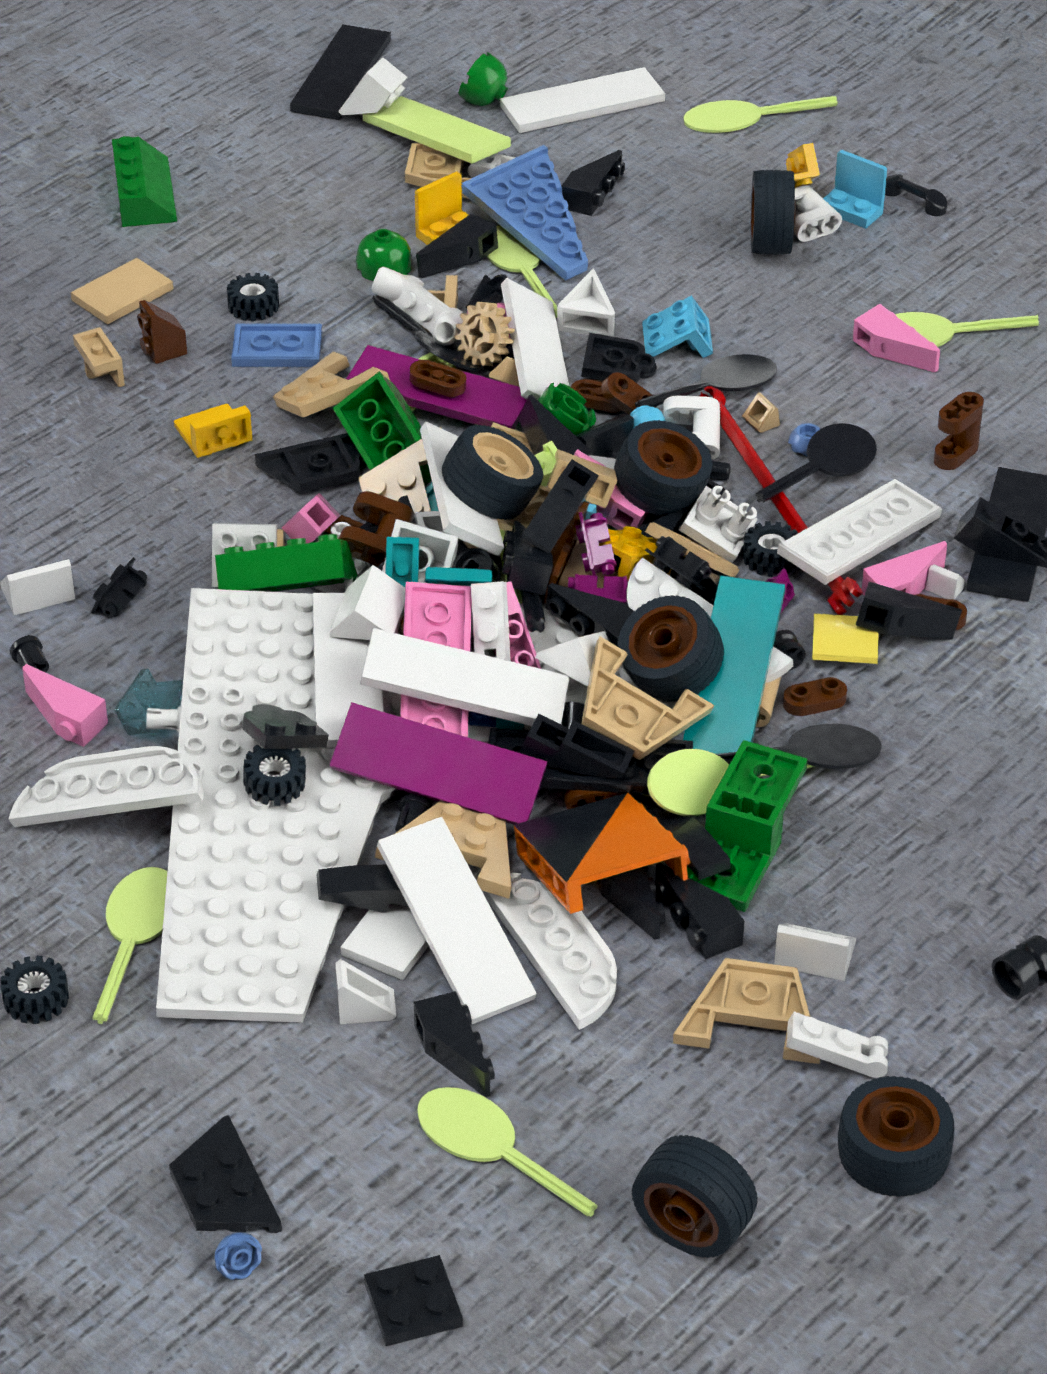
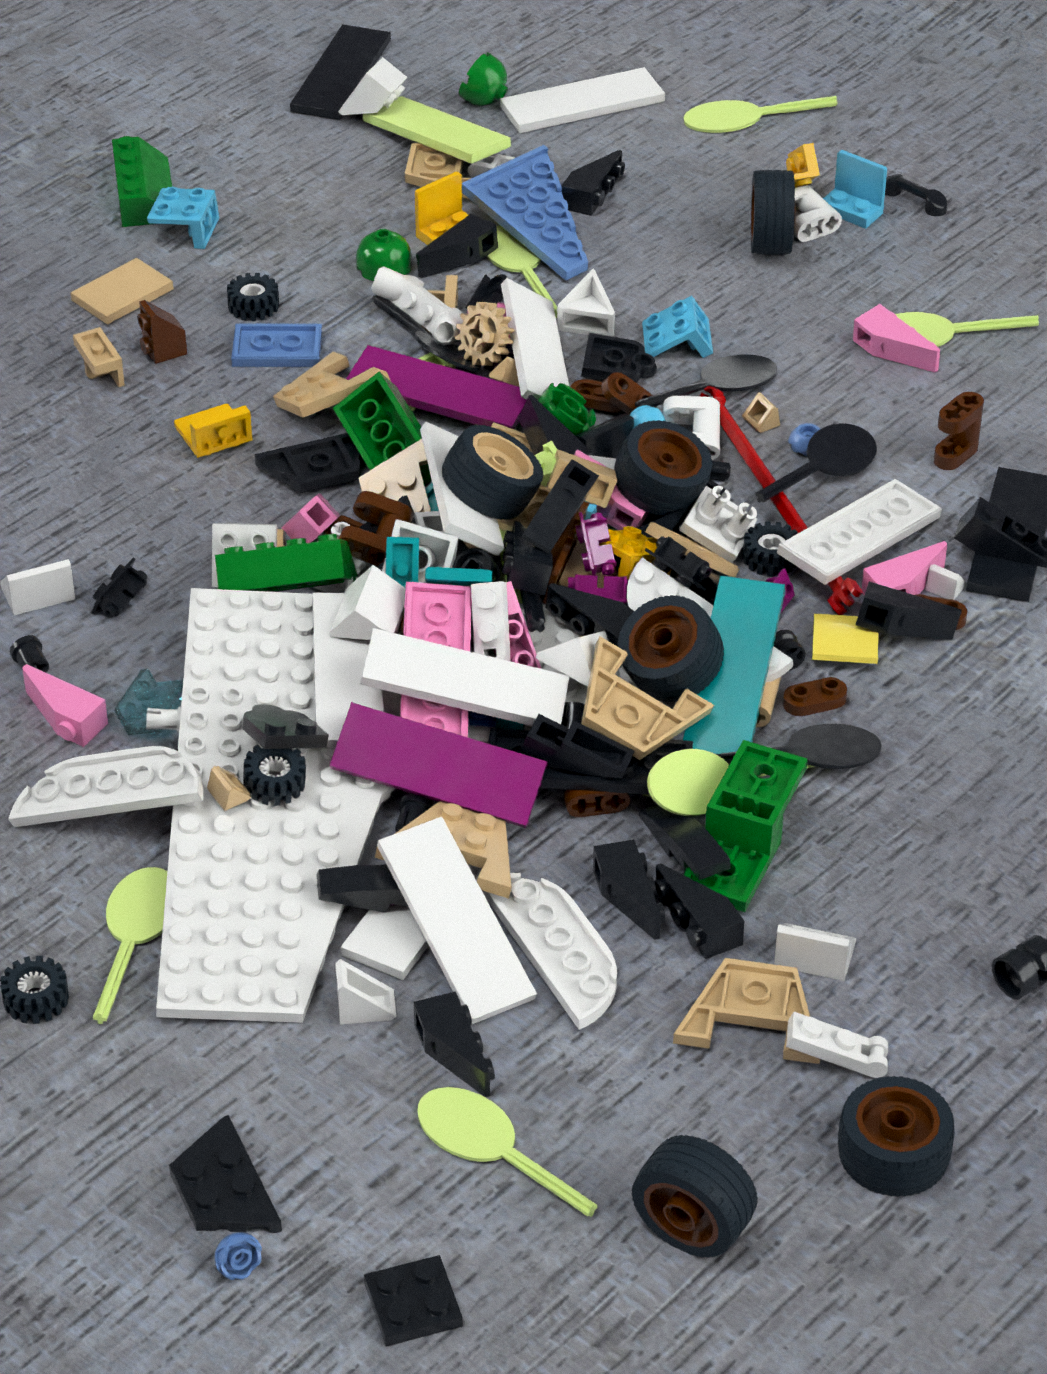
(187, 207): none -> medium azure bracket
(227, 788): none -> tan slope
(438, 378): reddish brown plate -> none
(594, 845): orange panel -> none

